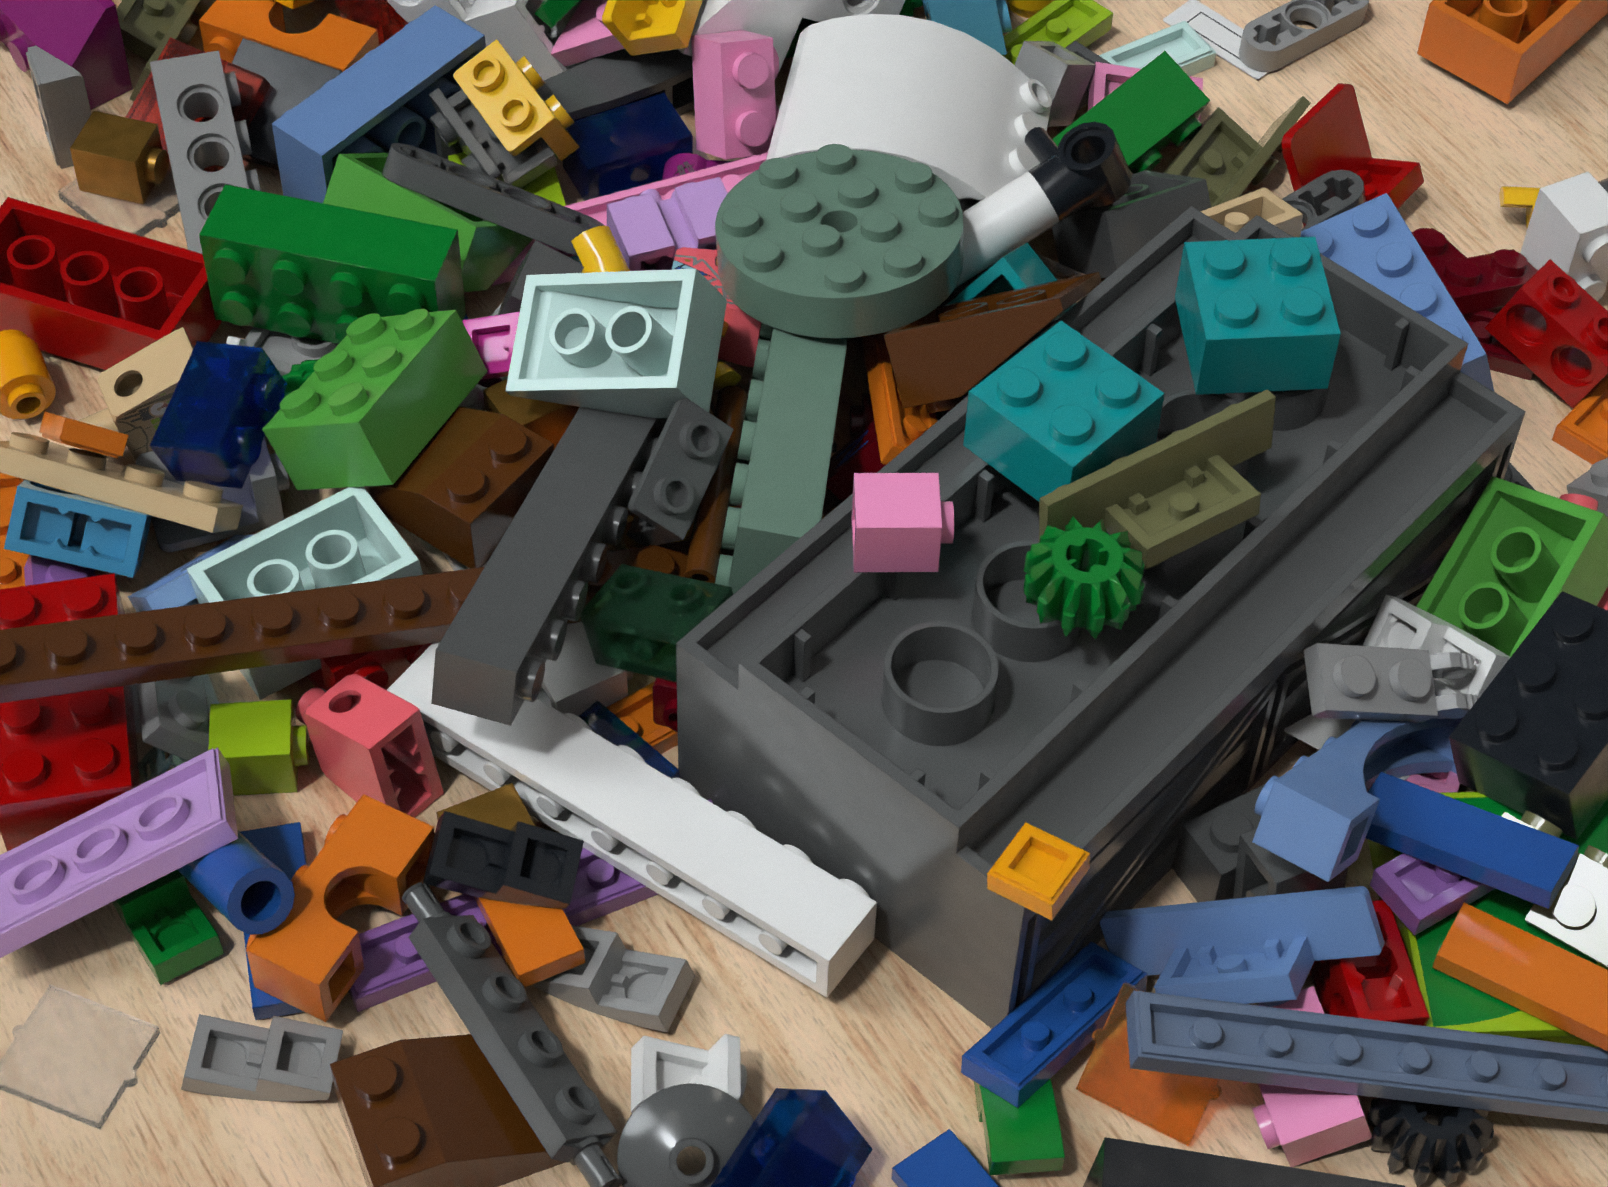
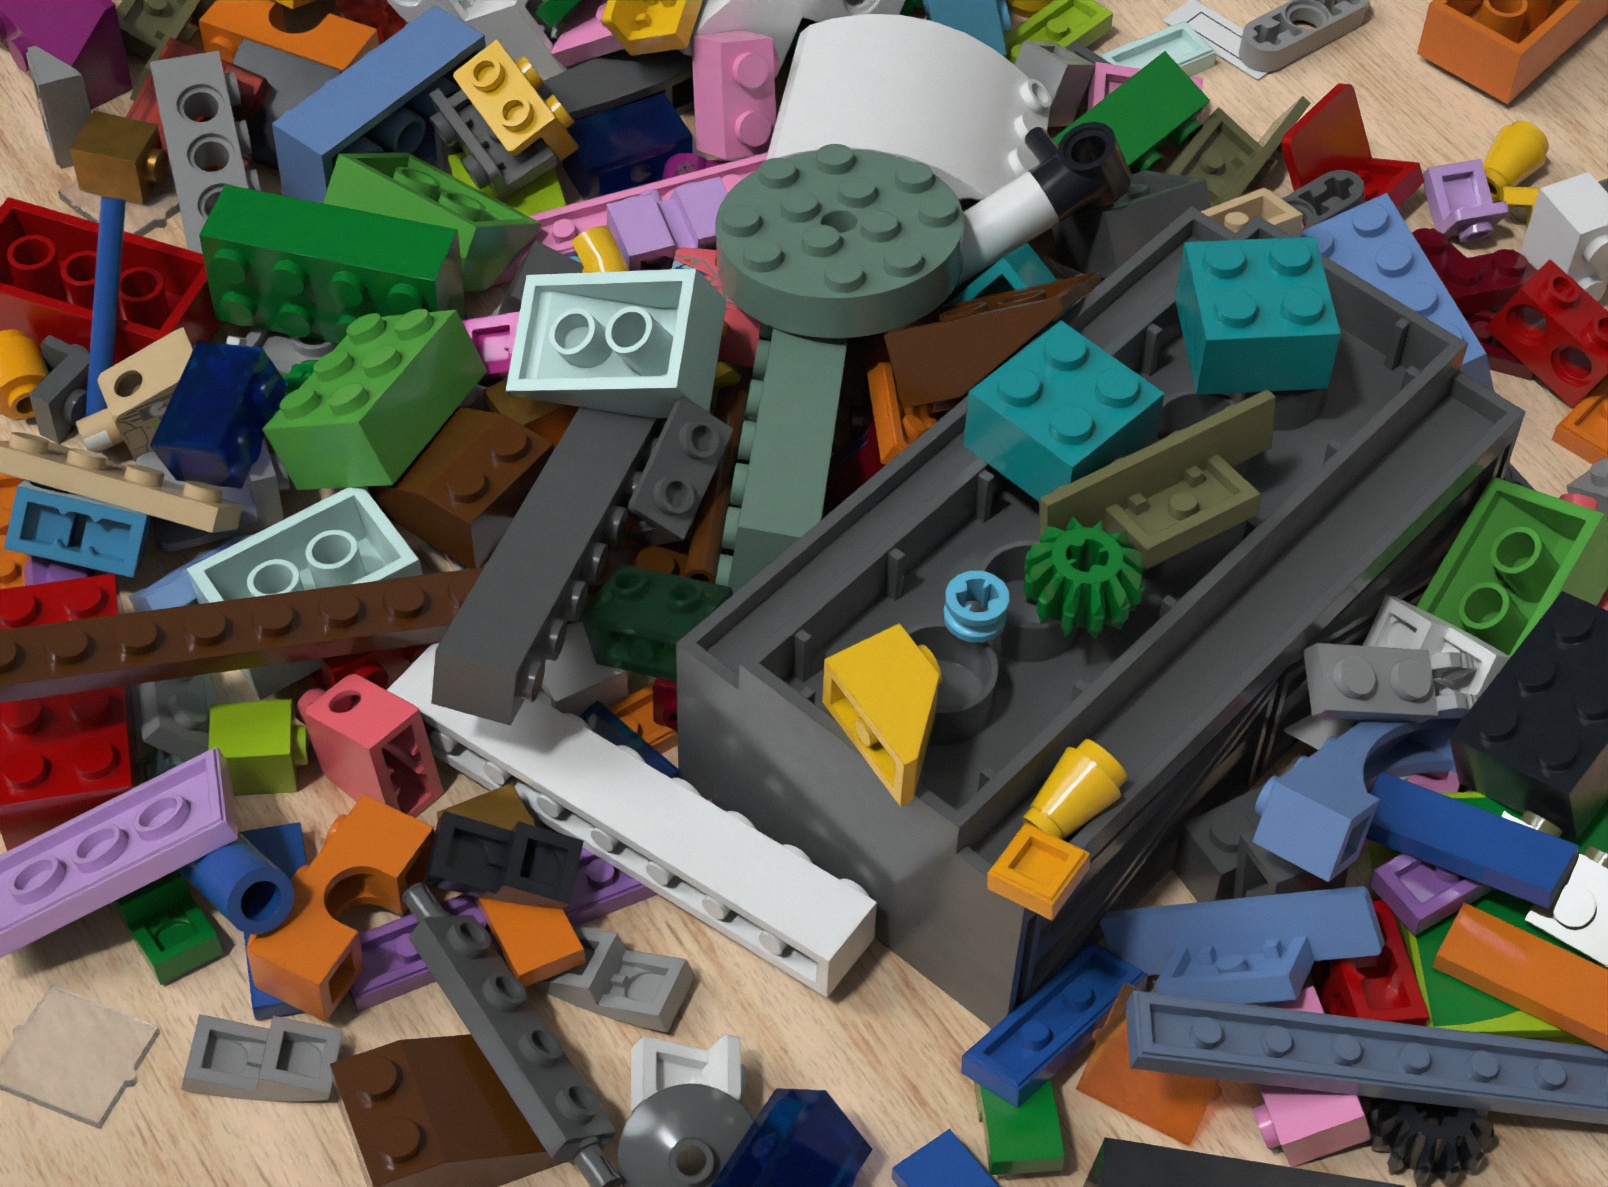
(63, 393): none -> dark grey bracket
(83, 435): orange tile -> none
(105, 297): none -> blue piece
(486, 197): dark grey beam -> none
(886, 704): none -> yellow slope
(899, 522): bright pink brick -> none
(976, 625): none -> medium azure bush
(1076, 790): none -> yellow cone
(1462, 200): none -> lavender bracket
(1514, 156): none -> yellow cone

